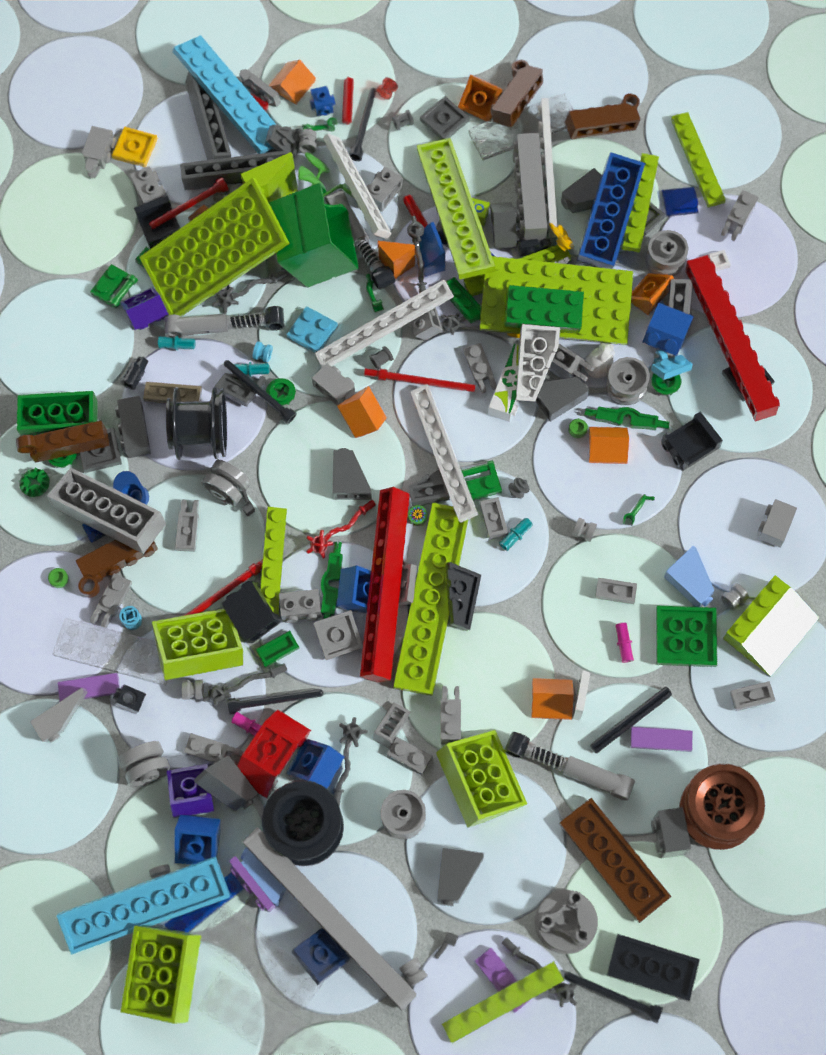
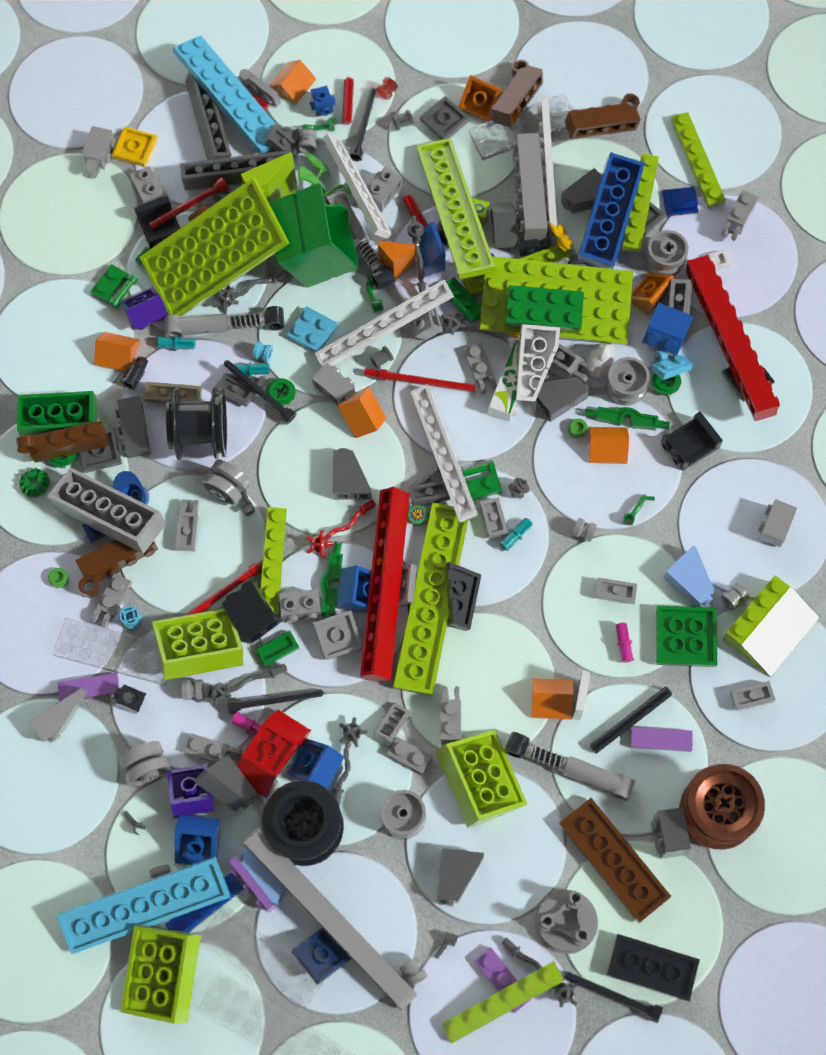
(115, 351): none -> orange slope
(134, 823): none -> dark grey hand

